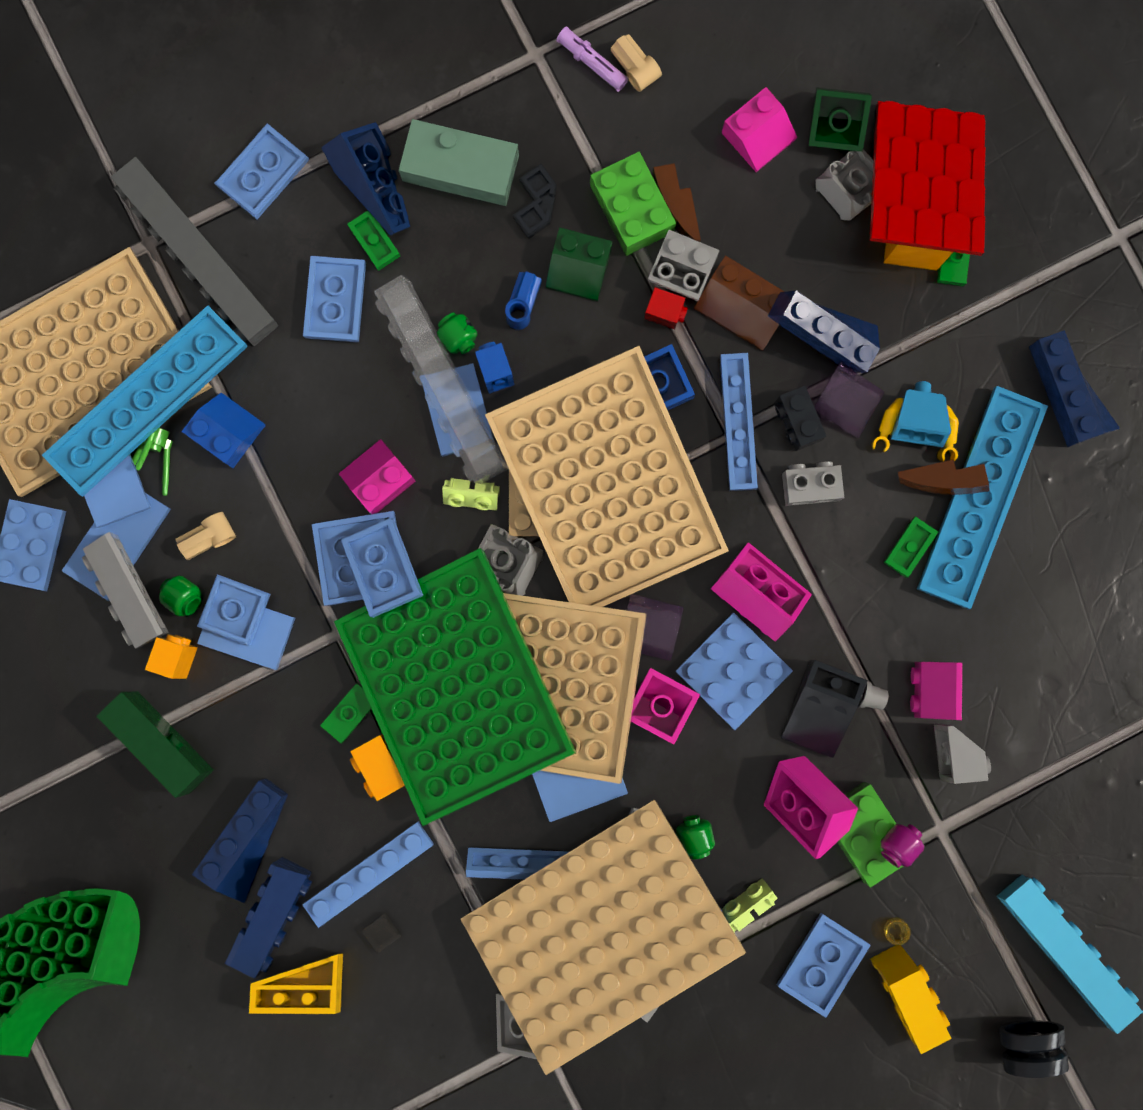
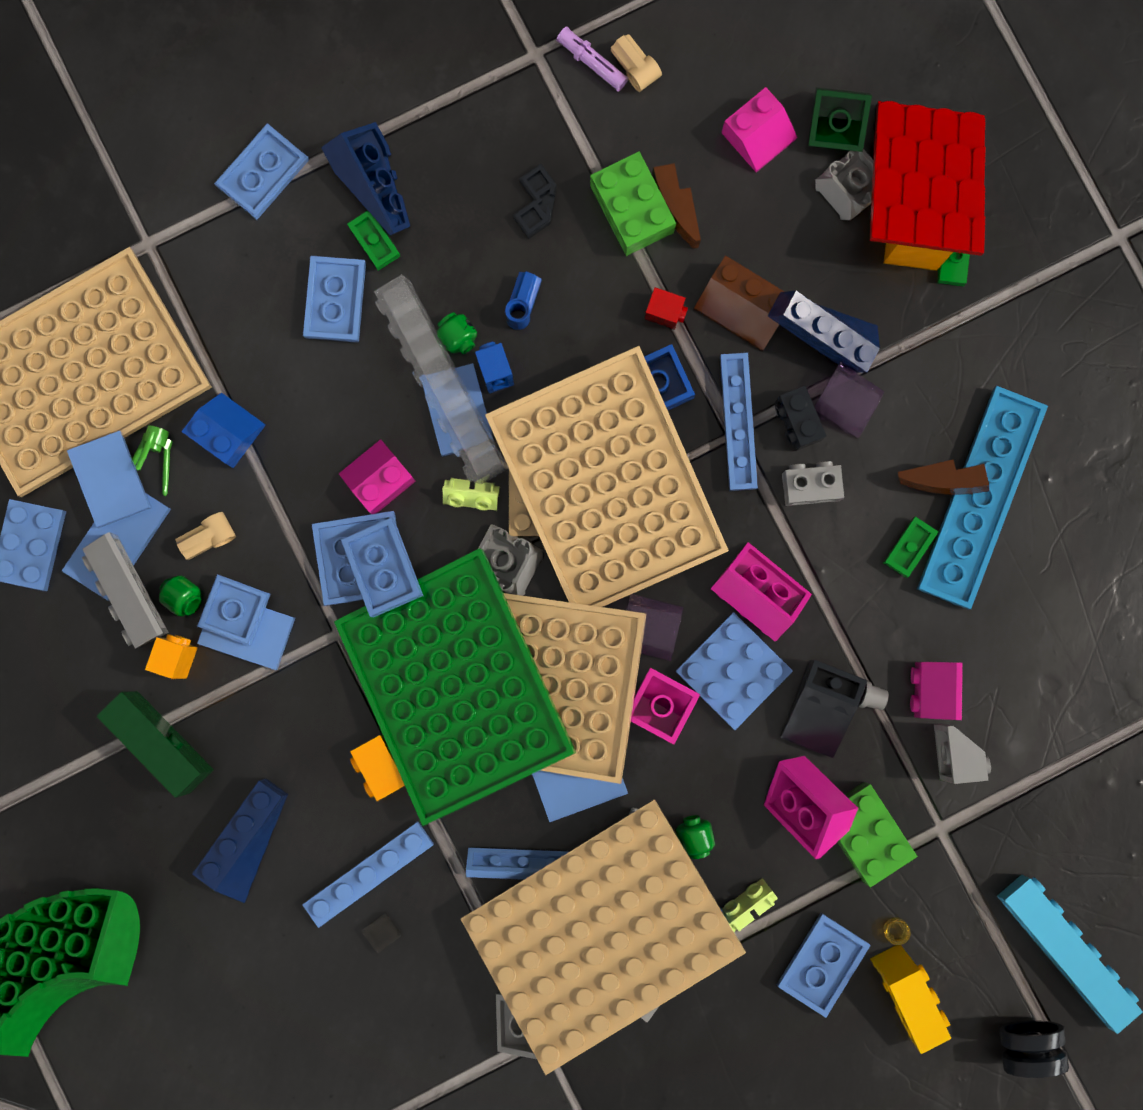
(144, 401): dark azure plate -> none
(194, 251): dark grey brick -> none
(268, 917): dark blue wedge -> none
(303, 990): yellow wedge -> none
(347, 714): green plate -> none
(459, 162): sand green brick -> none
(578, 264): dark green slope -> none
(683, 265): light grey slope -> none
(902, 845): magenta head -> none
(921, 419): dark azure torso -> none
(1071, 397): dark blue wedge -> none

